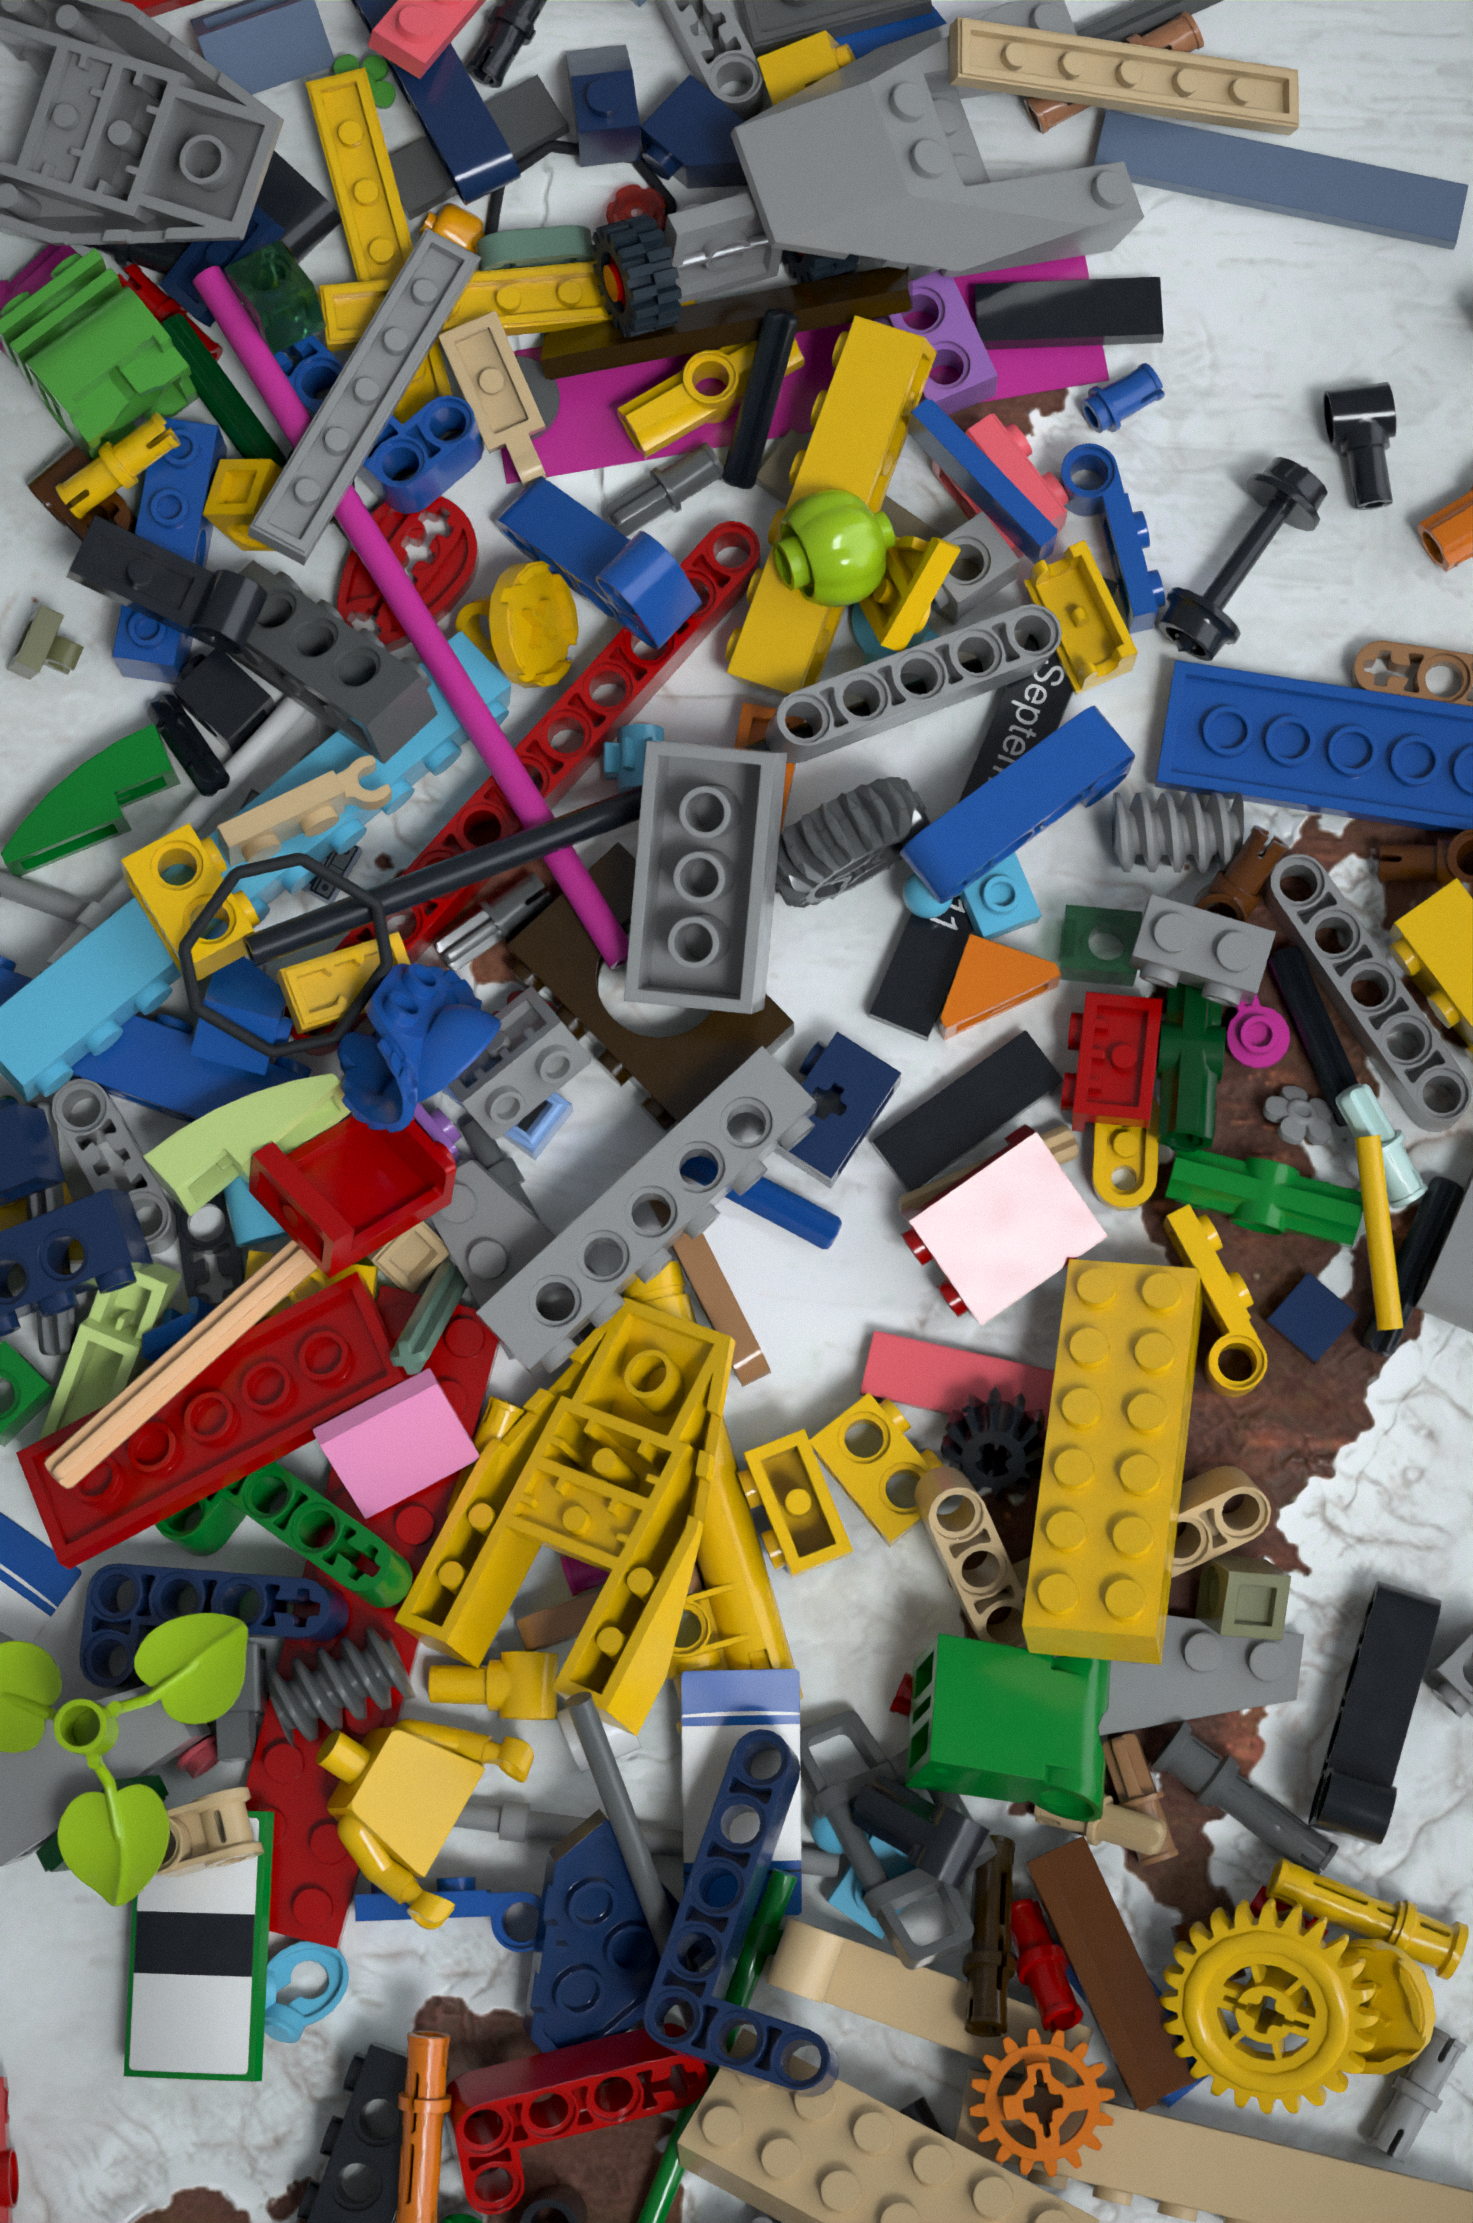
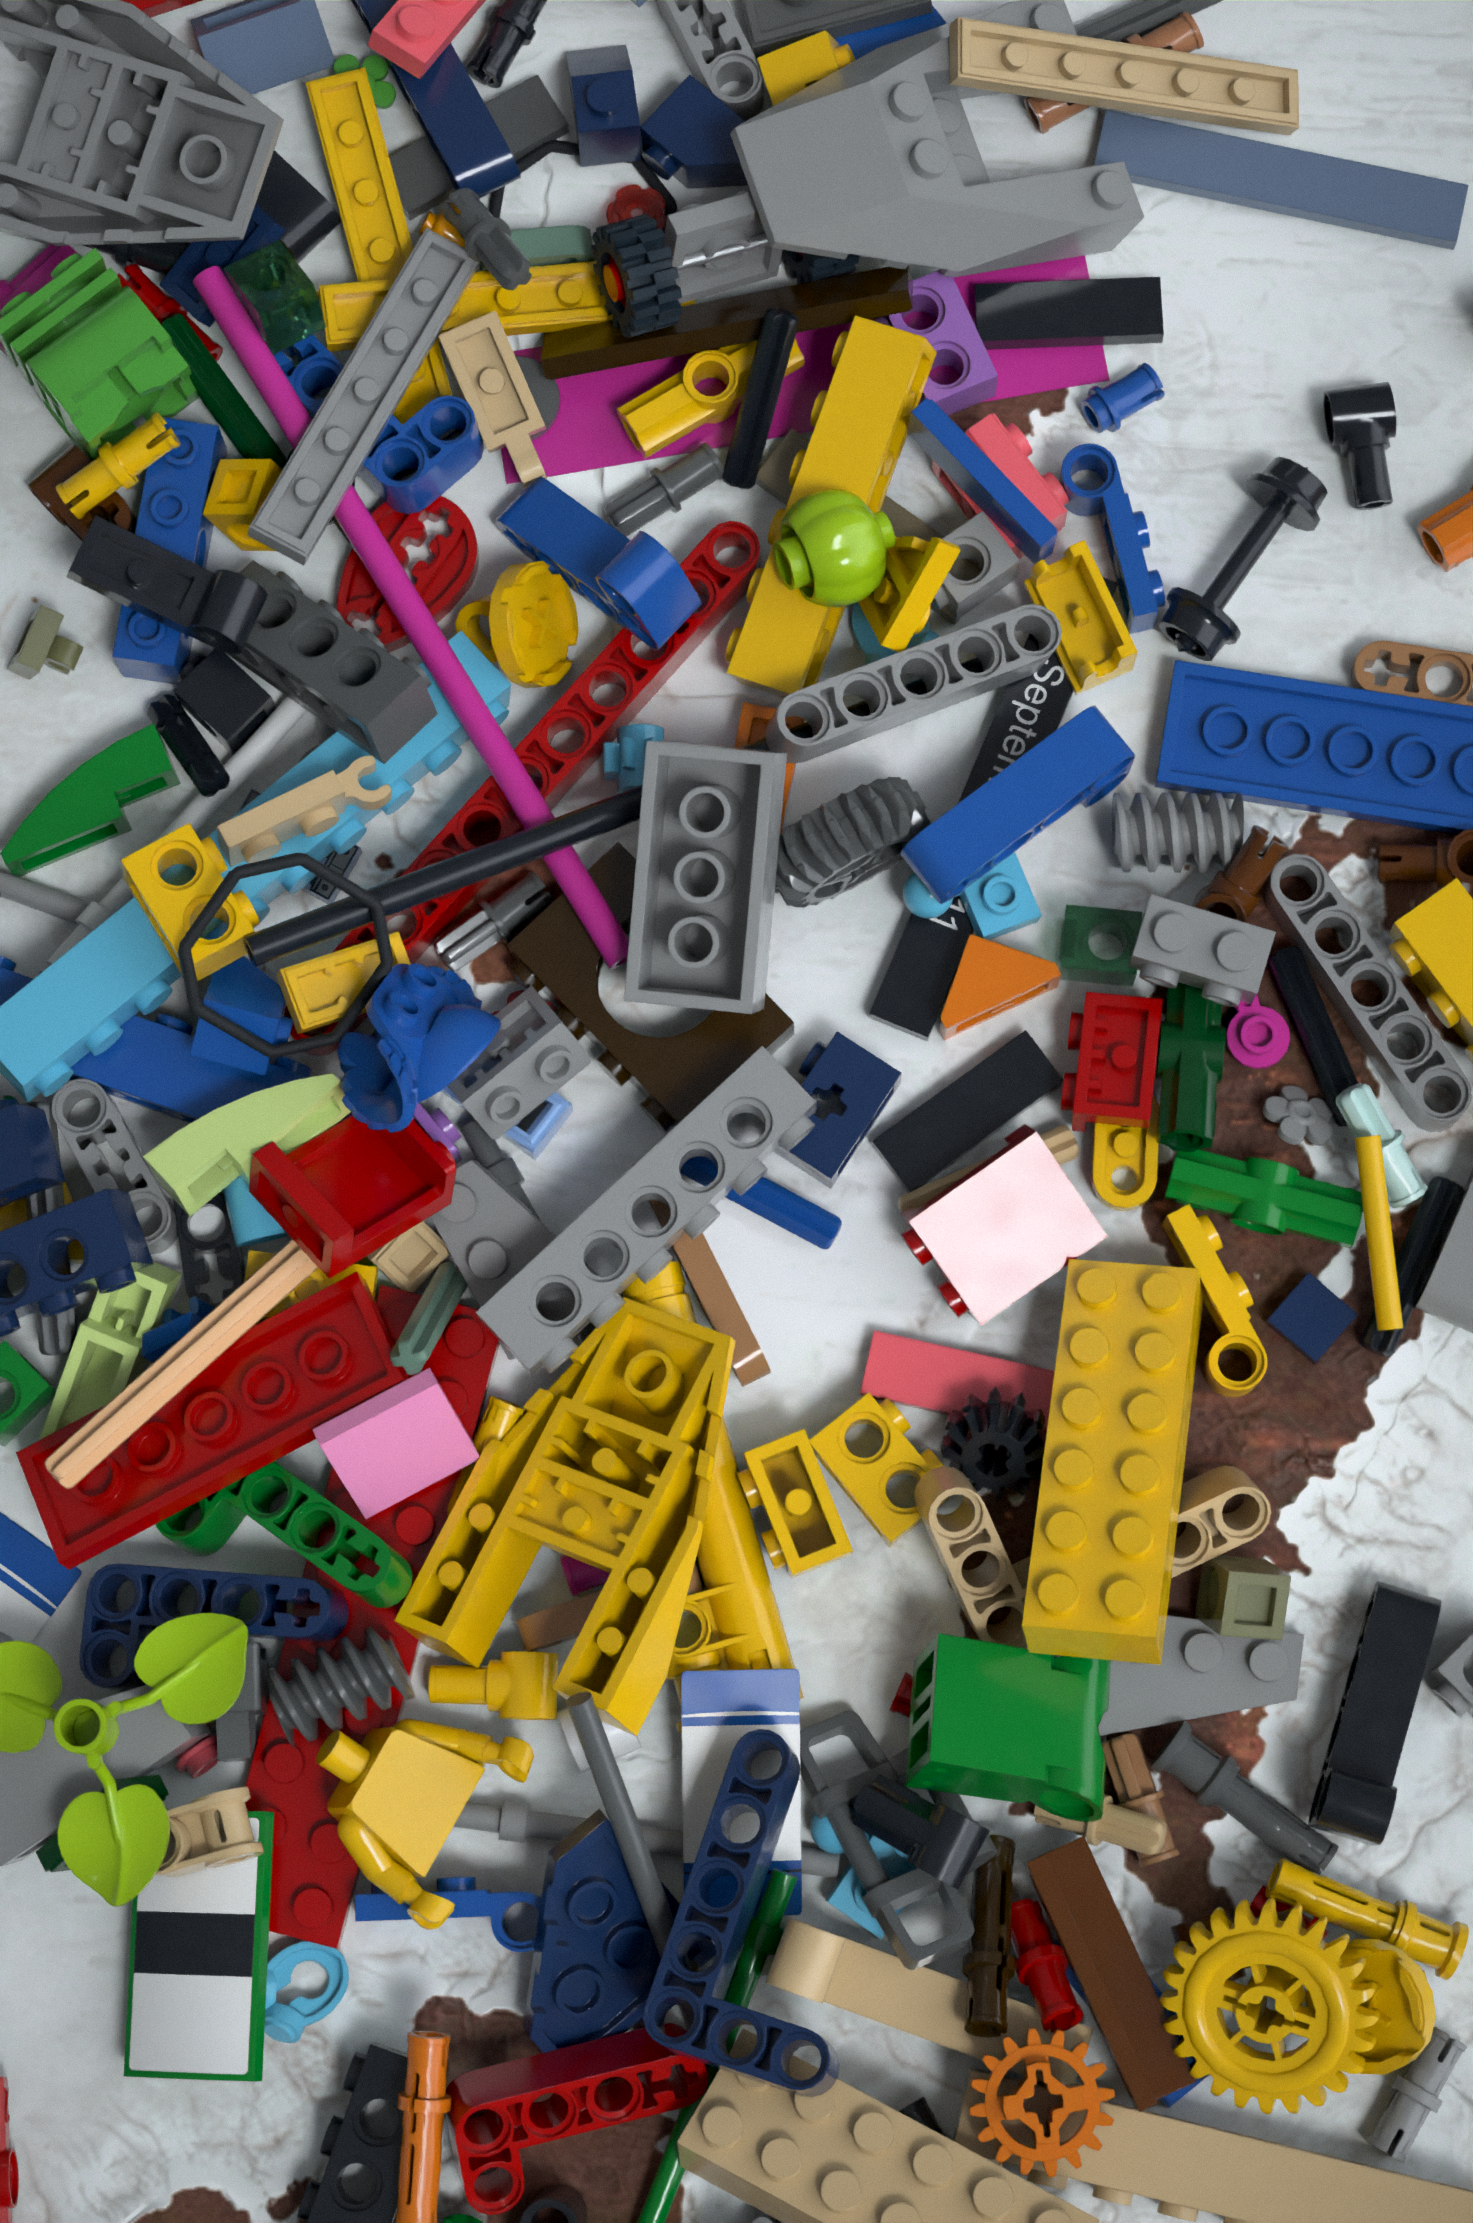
(487, 239): none -> dark grey axle

